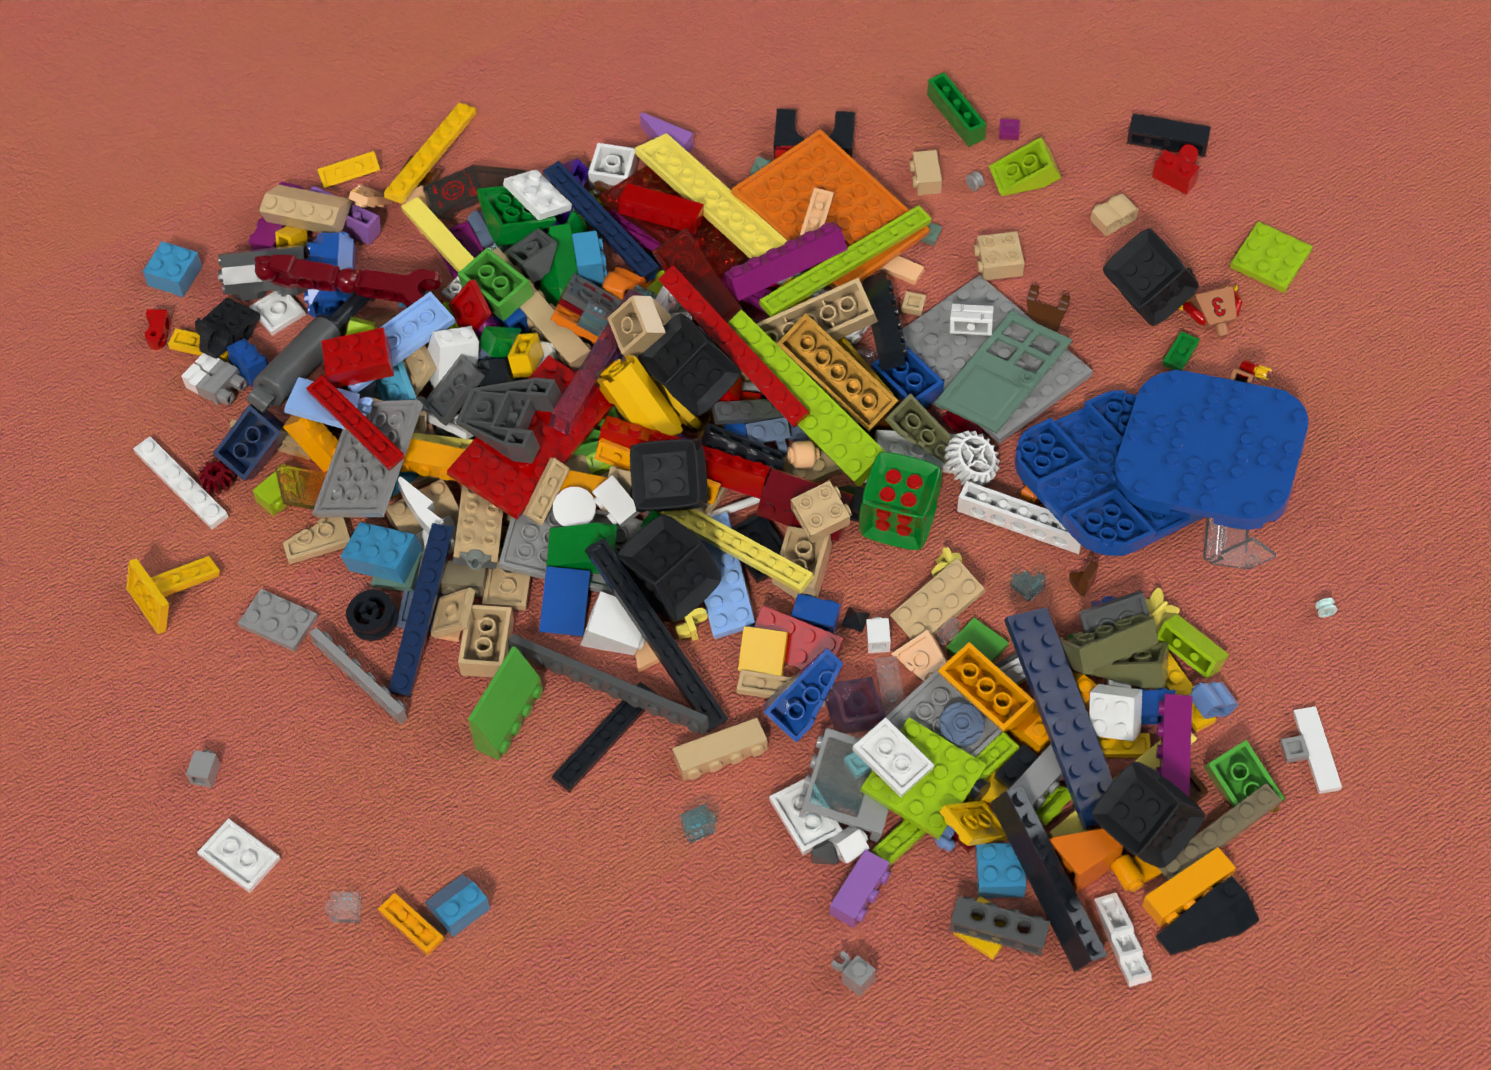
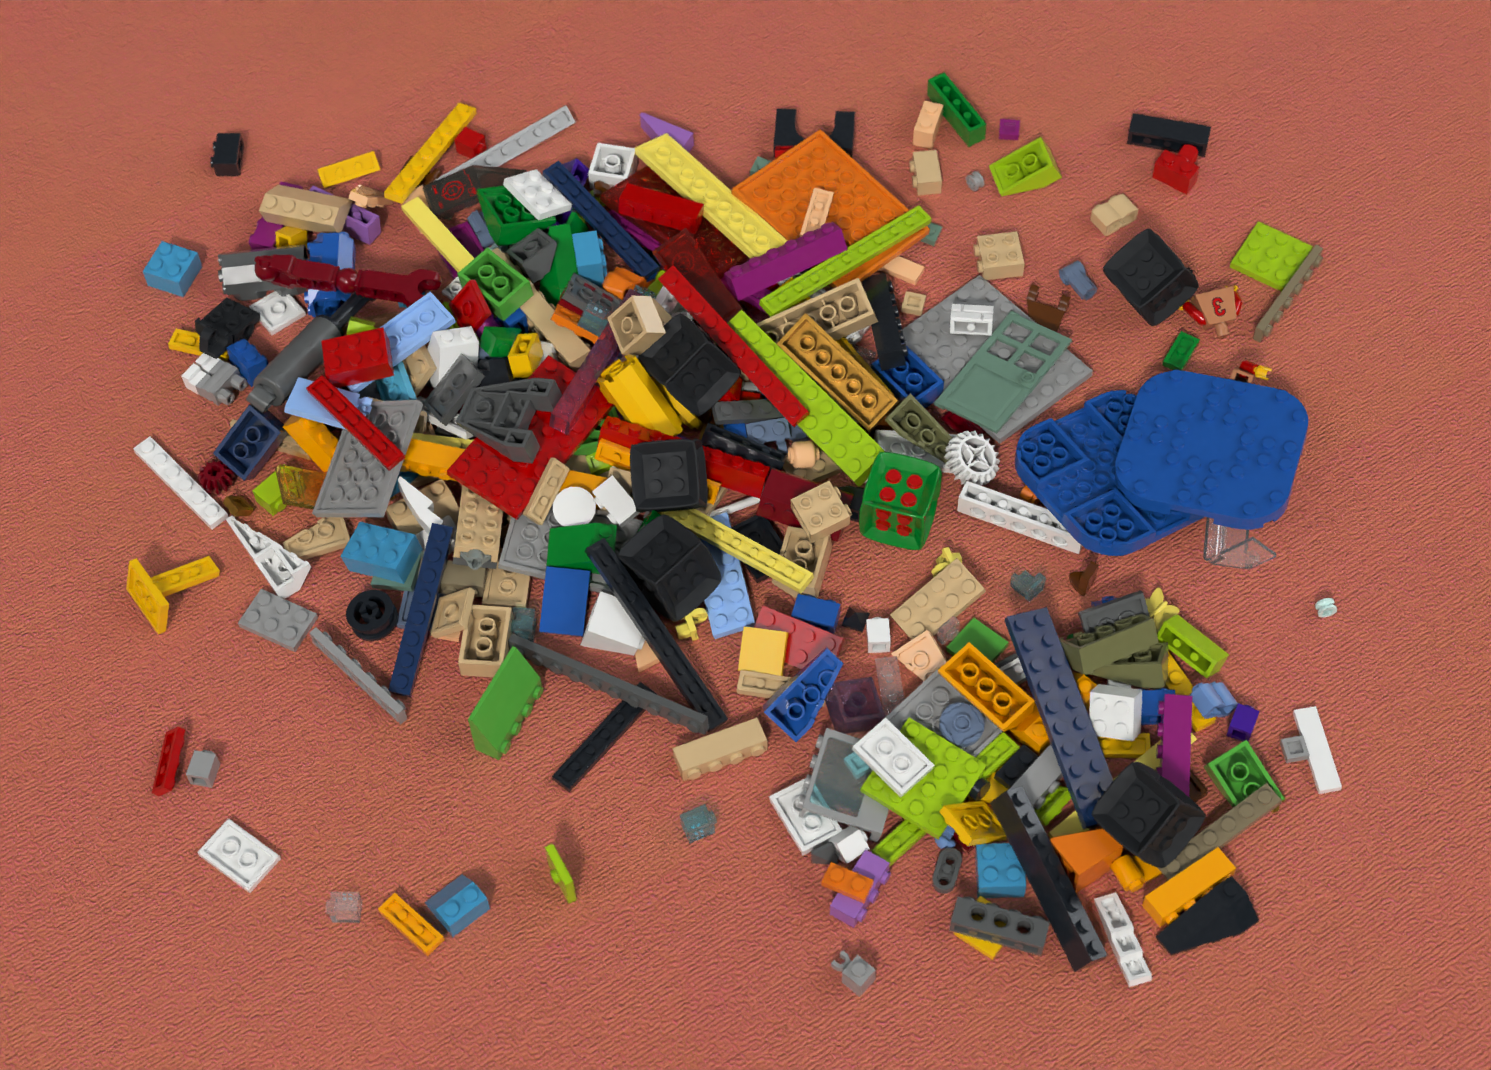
(158, 328): red leg -> none
(168, 761): none -> red plate
(227, 154): none -> black brick
(238, 506): none -> pearl gold plate
(280, 568): none -> white wedge
(470, 143): none -> red brick
(520, 141): none -> light grey plate
(524, 623): none -> clear light blue brick
(560, 873): none -> lime plate
(847, 882): none -> orange plate
(928, 124): none -> light nougat brick
(945, 871): none -> dark grey plate
(1076, 277): none -> sand blue piece
(1243, 722): none -> dark purple brick
(1286, 298): none -> dark tan plate

